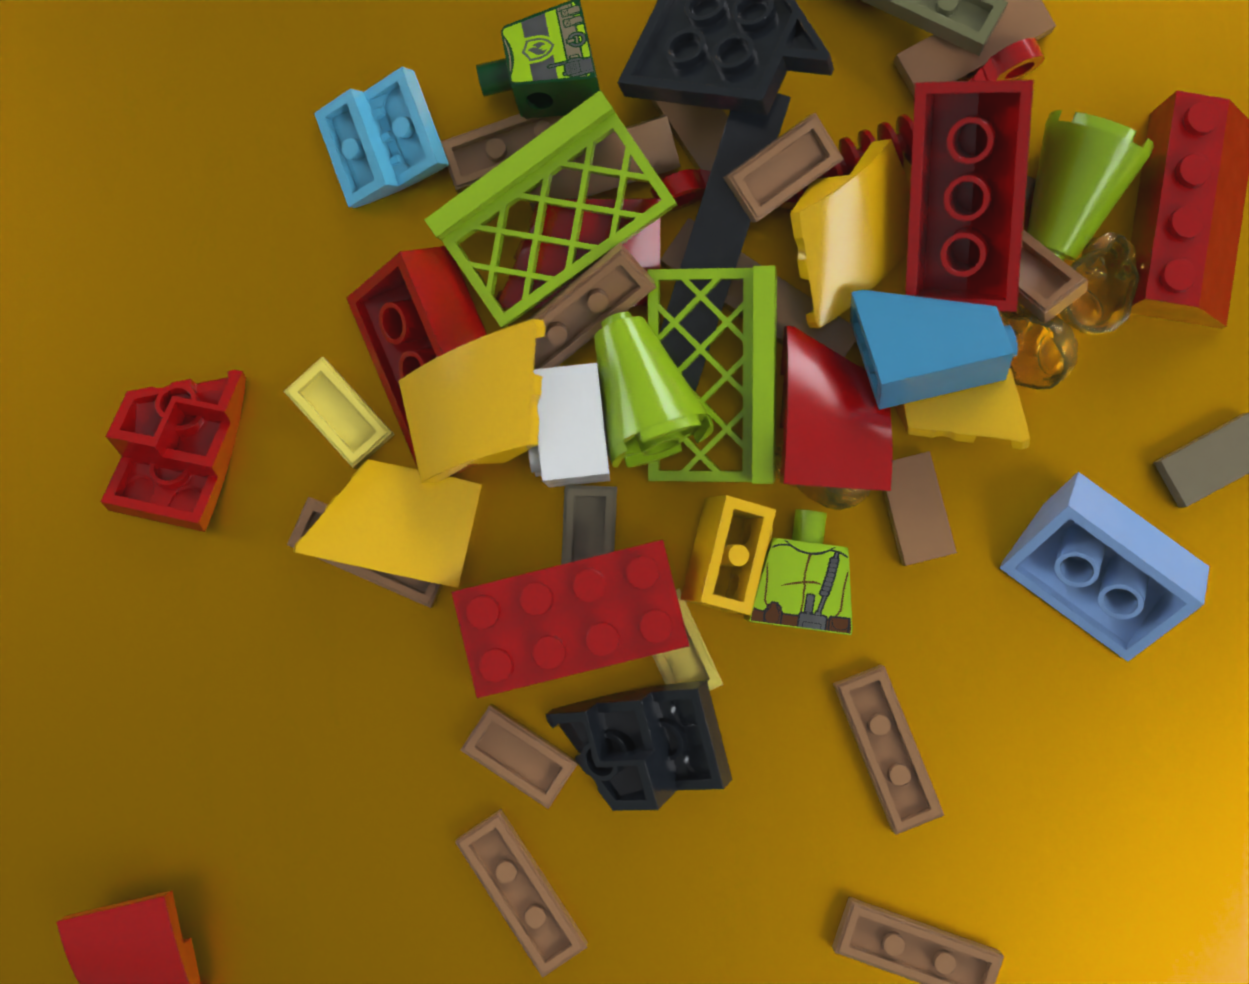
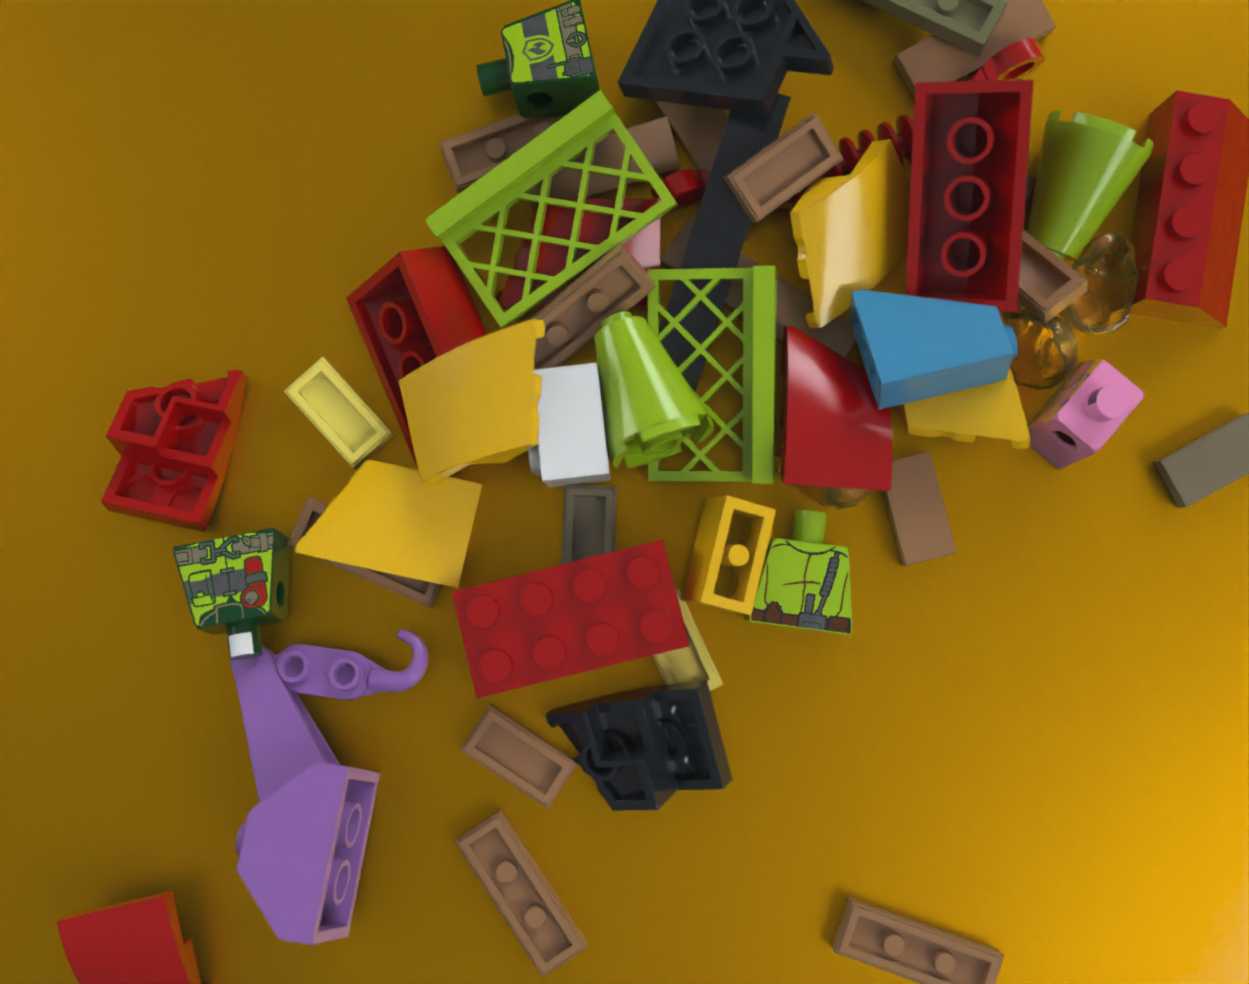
(237, 586): none -> torso
(313, 816): none -> medium lavender slope
(381, 138): medium azure slope -> none
(888, 749): medium nougat tile -> none
(1086, 409): none -> bright pink torso
(1107, 568): light blue slope -> none

